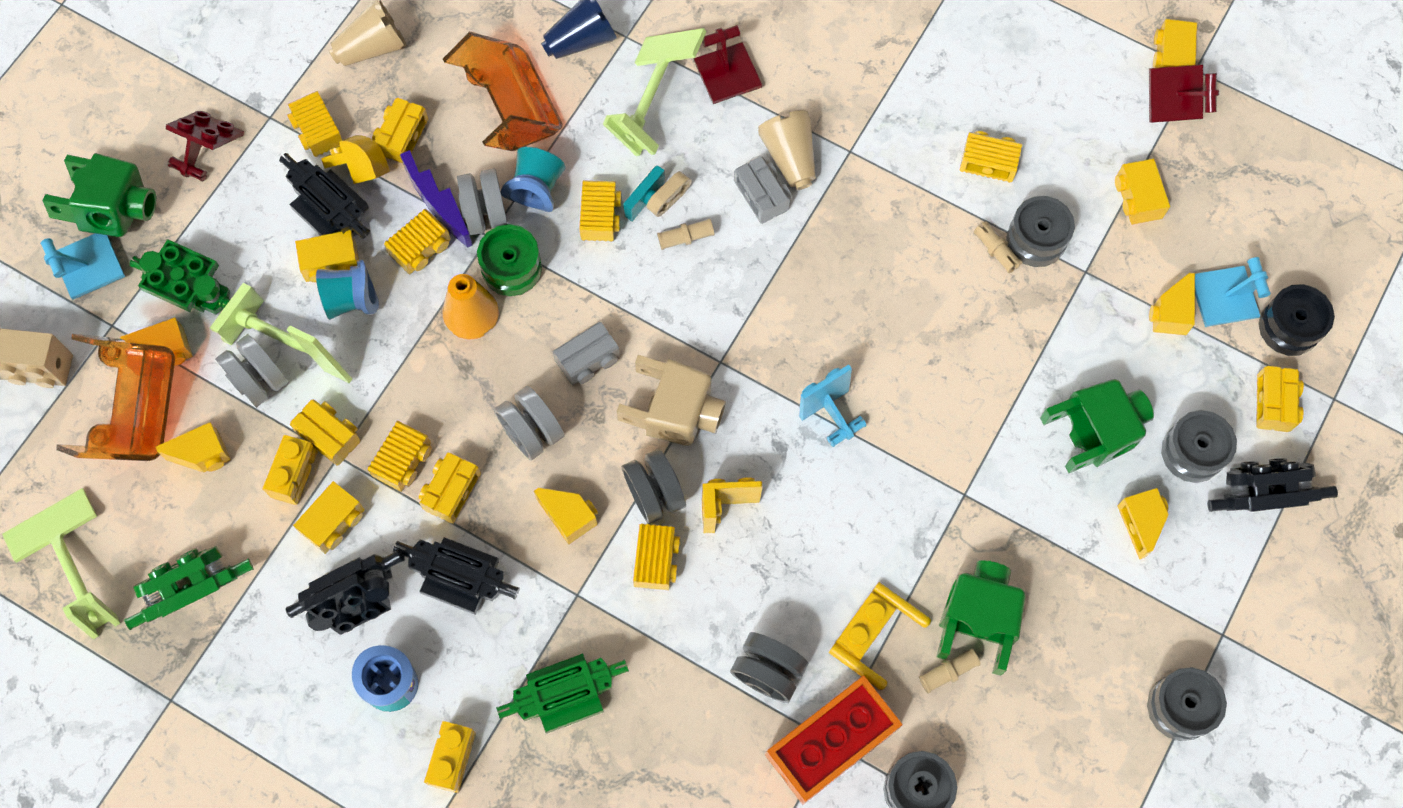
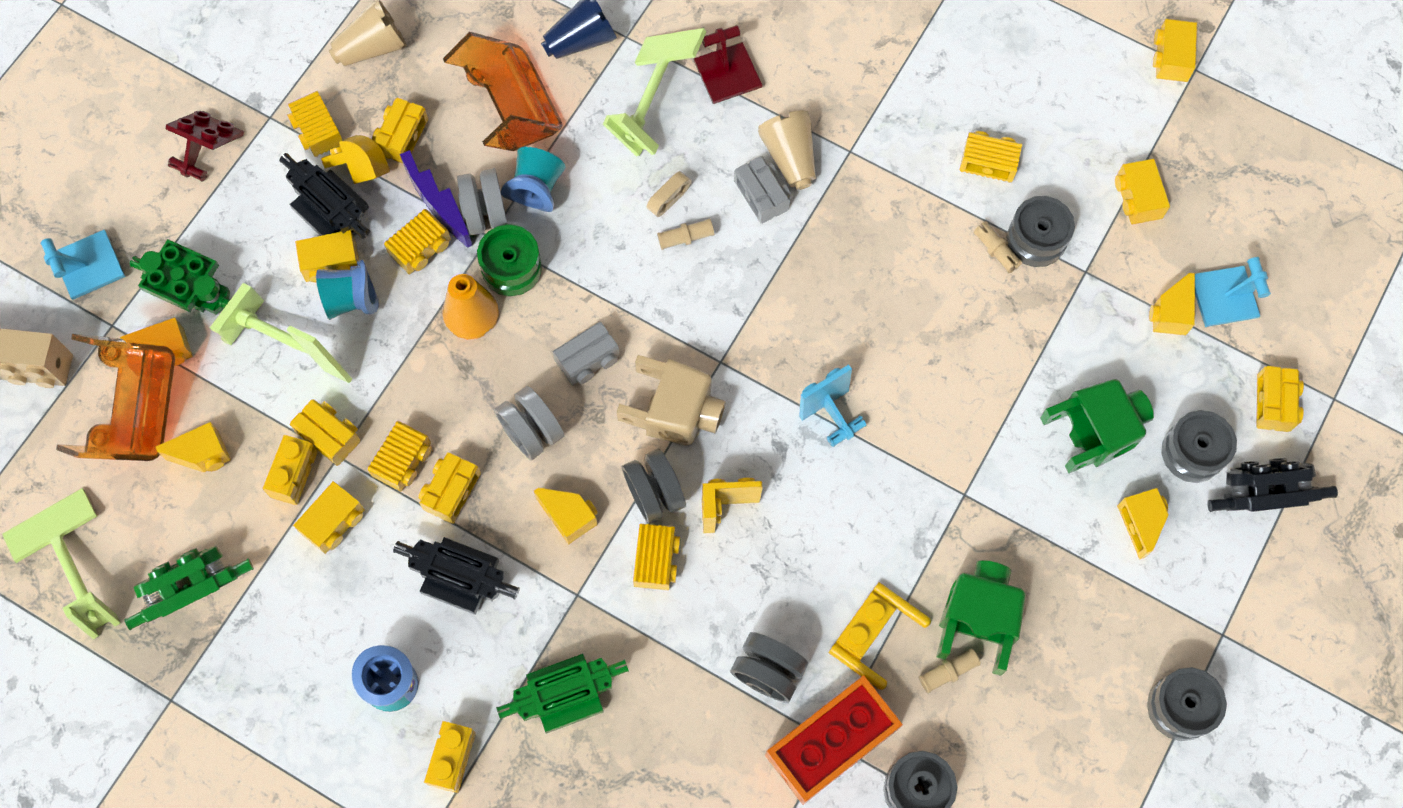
(104, 196): green piece -> none
(252, 370): light grey wheel -> none
(348, 594): black piece -> none
(598, 210): yellow brick -> none
(643, 193): teal plate -> none
(1178, 93): dark red plate -> none
(1296, 320): black wheel -> none

